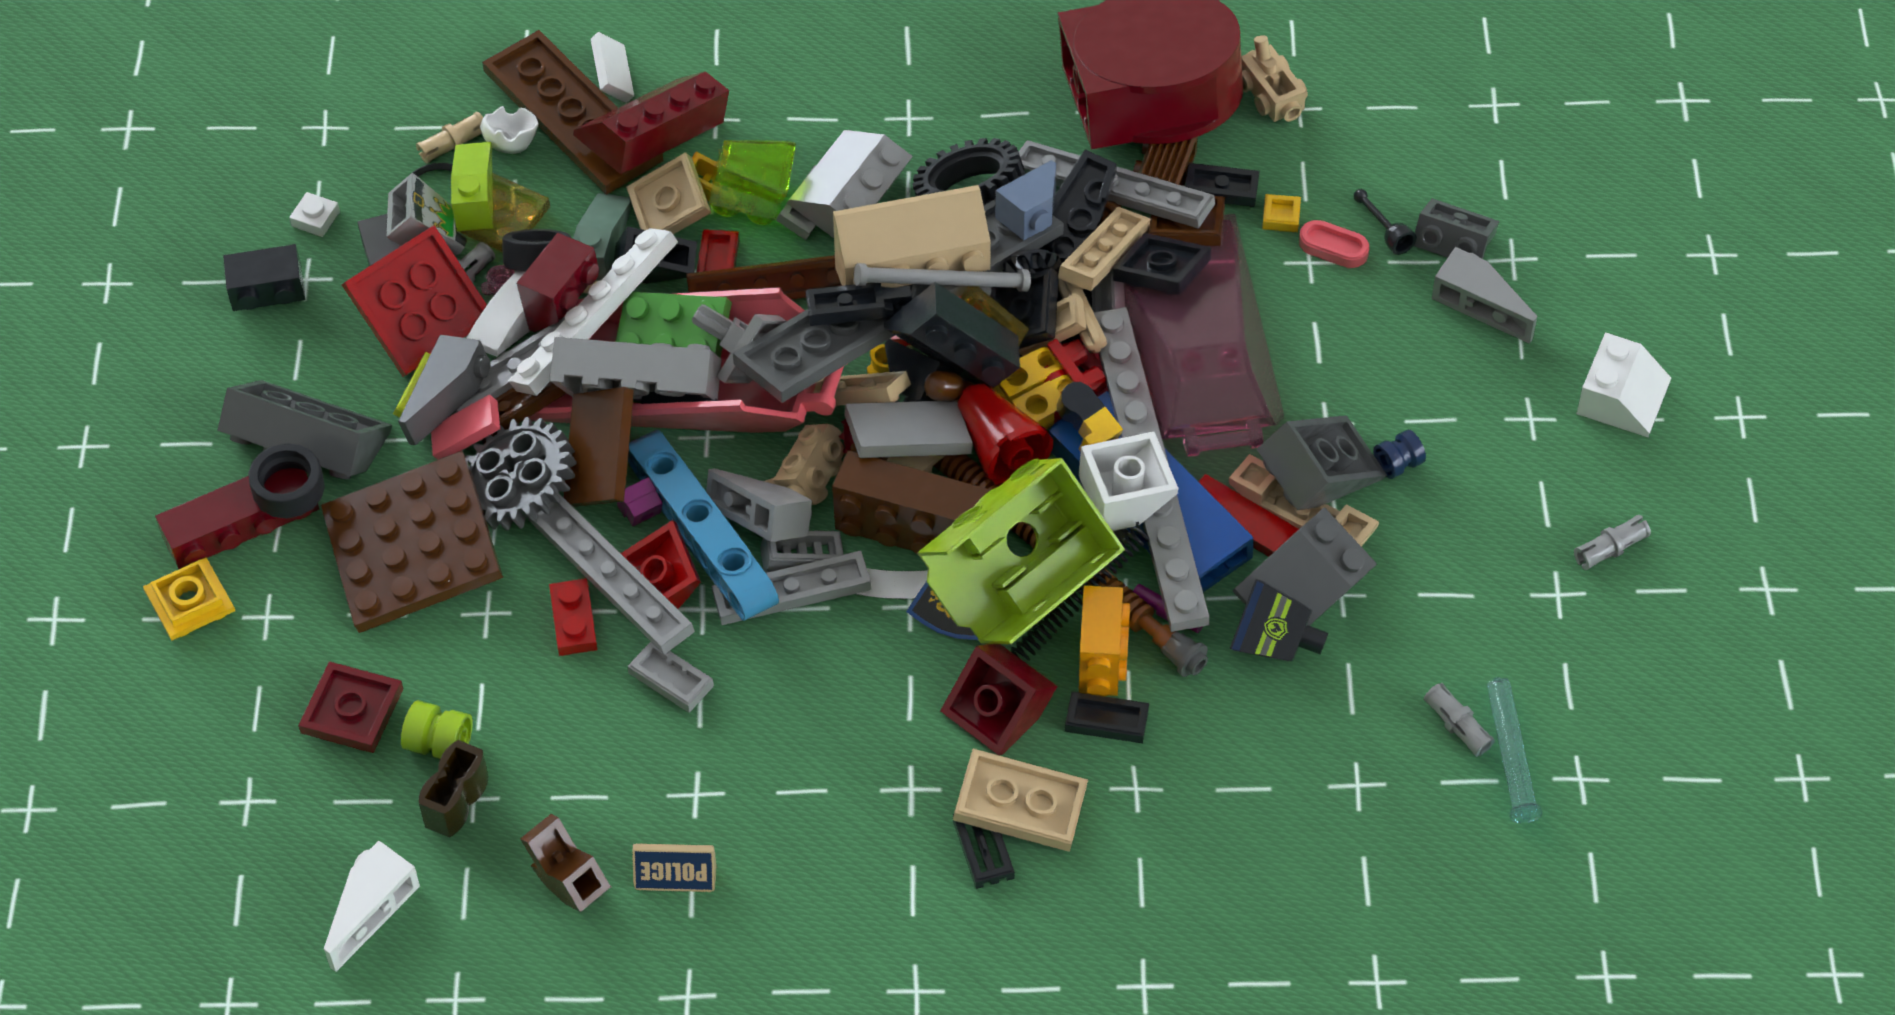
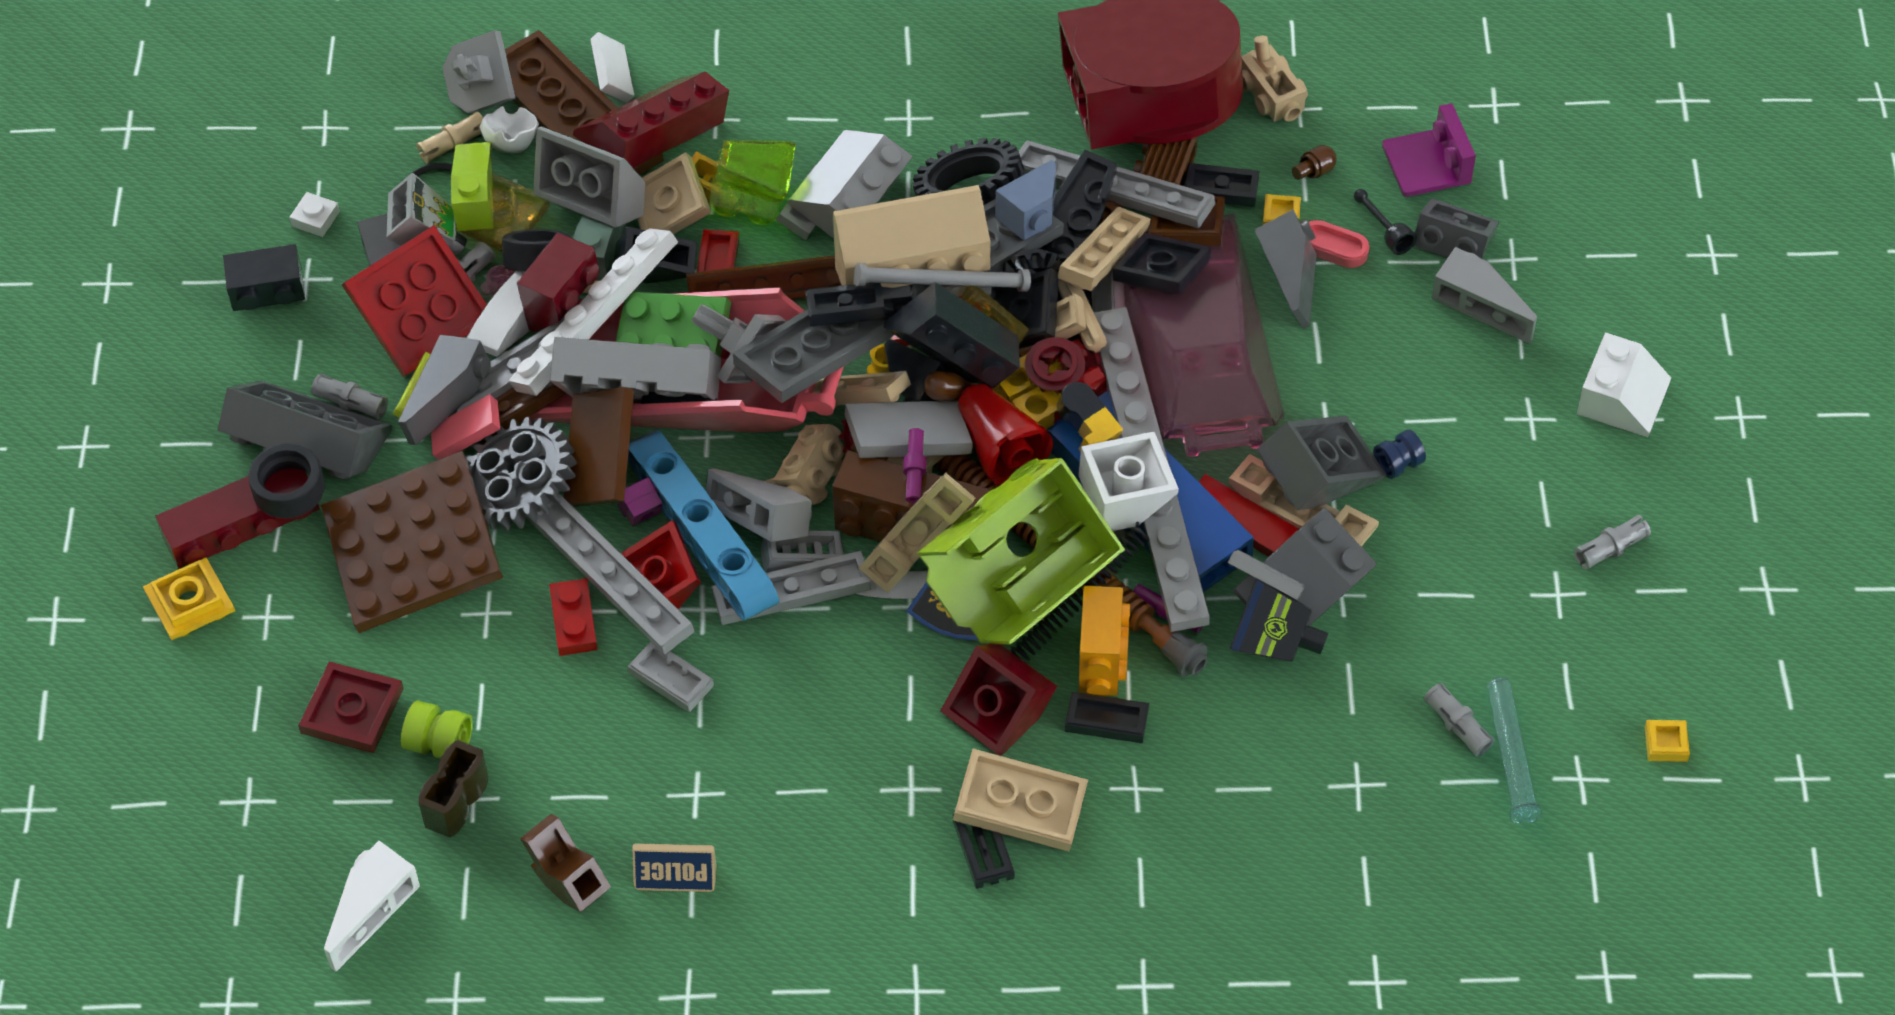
(349, 396): none -> light grey pin
(478, 73): none -> light grey piece
(587, 179): none -> light grey slope
(914, 465): none -> magenta bar
(918, 527): none -> tan slope
(1048, 352): none -> dark red gear
(1266, 574): none -> light grey tile
(1292, 260): none -> dark grey slope
(1315, 162): none -> reddish brown cylinder
(1432, 157): none -> magenta bracket
(1667, 740): none -> yellow tile

